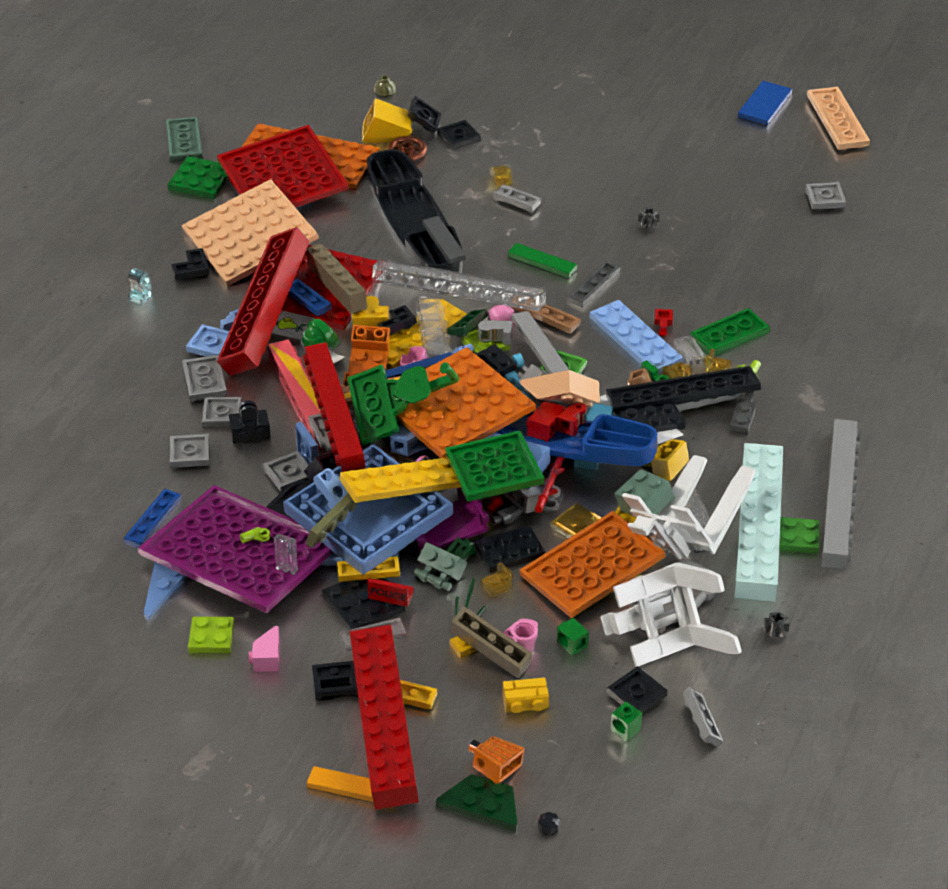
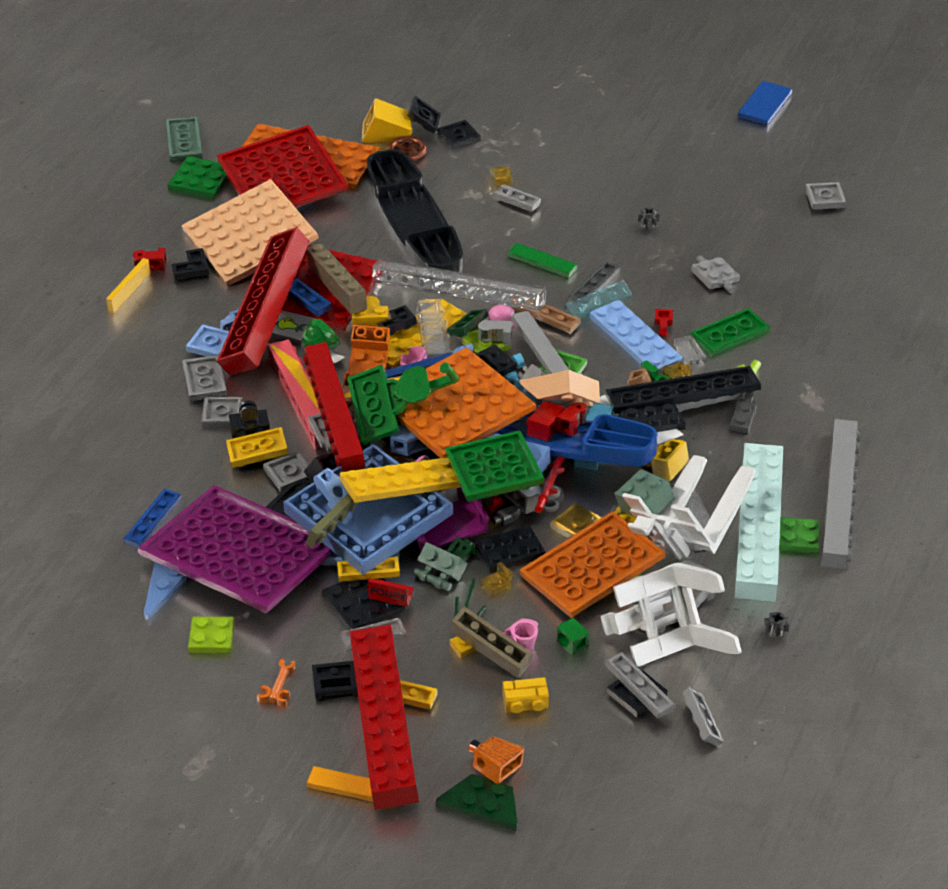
(128, 286): none -> yellow tile
(140, 286): clear light blue leg -> none
(156, 259): none -> red leg
(189, 450): light grey plate -> none
(256, 534): lime arm -> none
(257, 447): none -> yellow plate
(266, 652): bright pink slope -> none
(277, 694): none -> orange bar
(282, 553): clear tile -> none
(305, 443): medium blue tile -> none
(384, 86): olive brick -> none
(444, 240): dark grey tile -> none
(548, 823): black tile -> none
(583, 306): none -> clear light blue tile
(626, 721): green brick -> none
(640, 685): none -> light grey tile
(715, 273): none -> light grey plate
(716, 364): clear yellow bracket -> none
(838, 118): light nougat plate -> none

